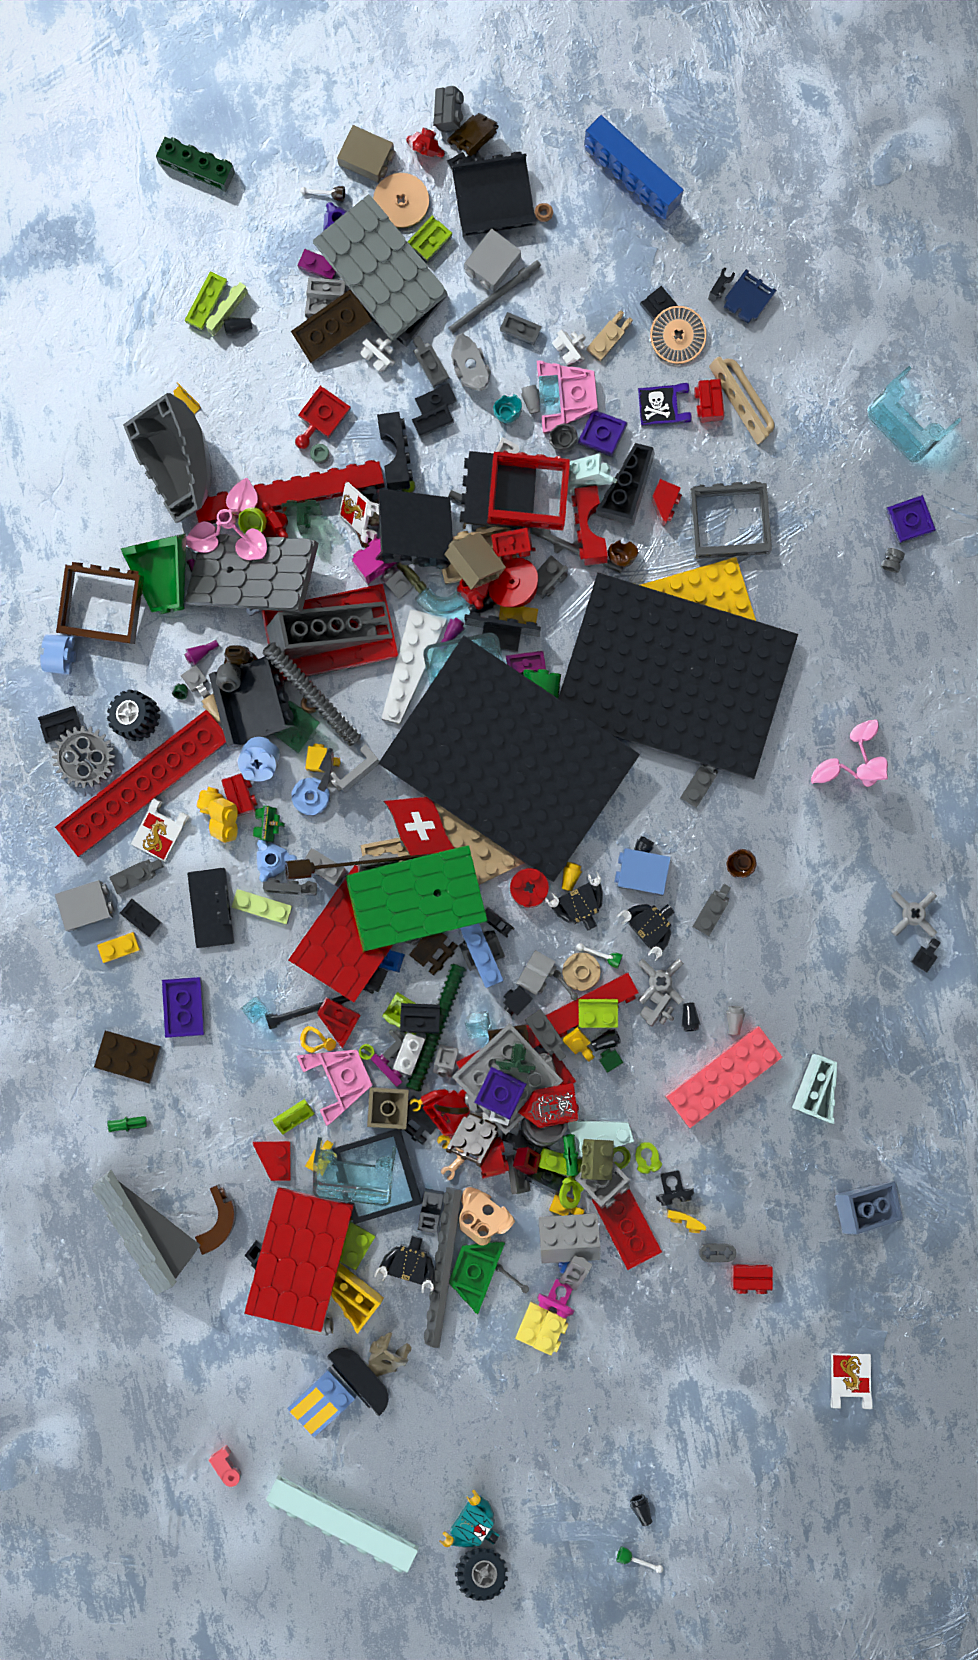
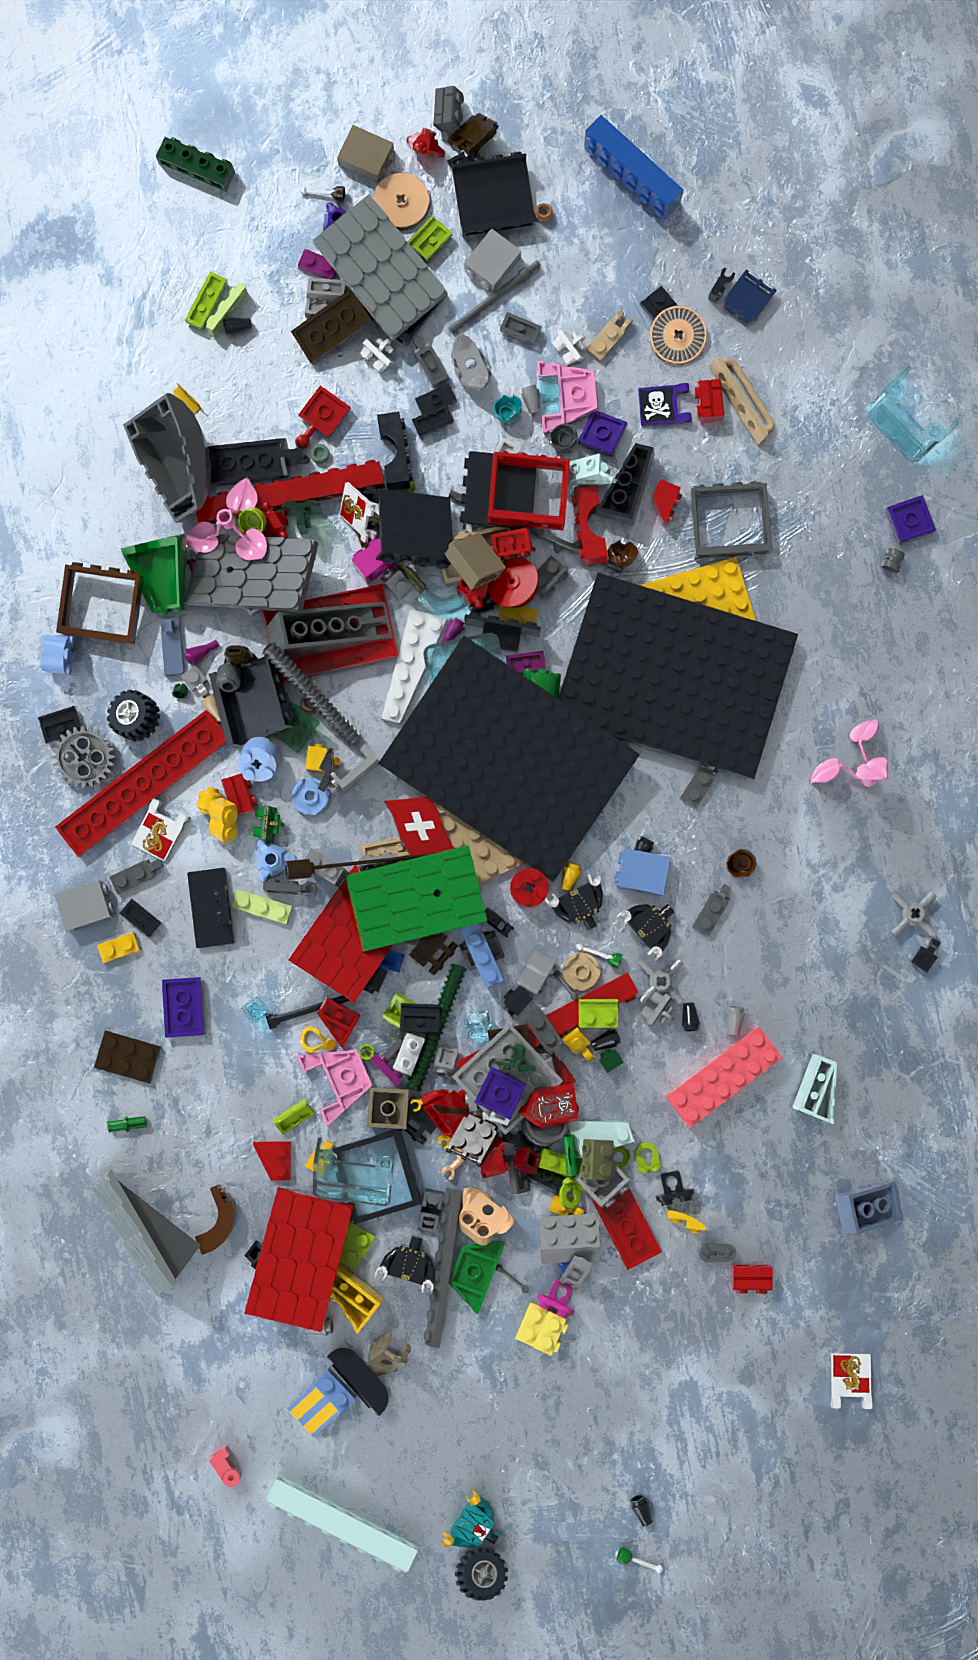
(172, 646): none -> sand blue hinge
(253, 460): none -> black hinge

